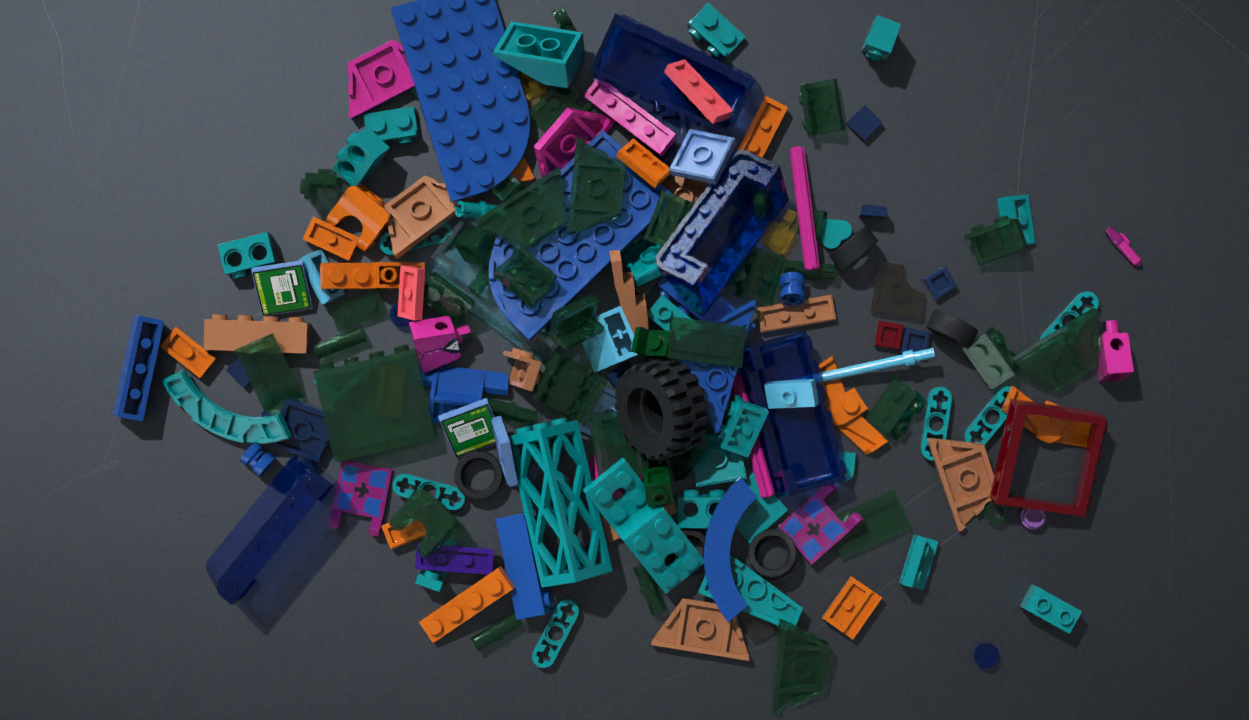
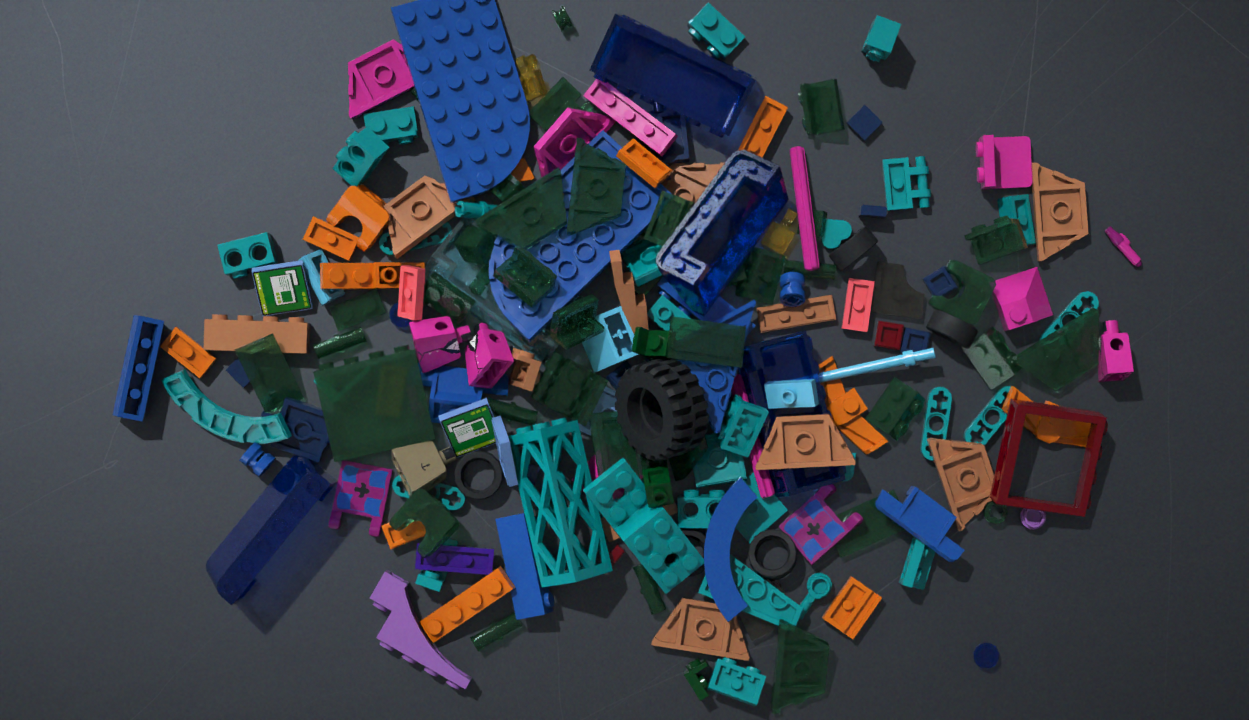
(323, 179): clear green bracket -> none
(406, 634): none -> medium lavender arch
(421, 465): none -> dark tan torso
(487, 357): none -> dark pink torso
(540, 646): teal beam -> none
(542, 52): teal slope -> none
(616, 553): none -> dark red tile
(697, 683): none -> dark green bracket
(698, 91): coral plate -> none
(702, 156): medium blue tile -> none
(737, 681): none -> teal bracket
(761, 202): tile -> none
(804, 443): none -> nougat wing
(818, 586): none -> teal plate
(857, 305): none -> coral plate
(898, 183): none -> teal plate
(923, 520): none -> blue plate
(972, 296): none -> clear green piece
(1004, 162): none -> dark pink bracket
(1021, 299): none -> dark pink slope
(1050, 608): teal brick -> none
(1058, 210): none -> nougat wing

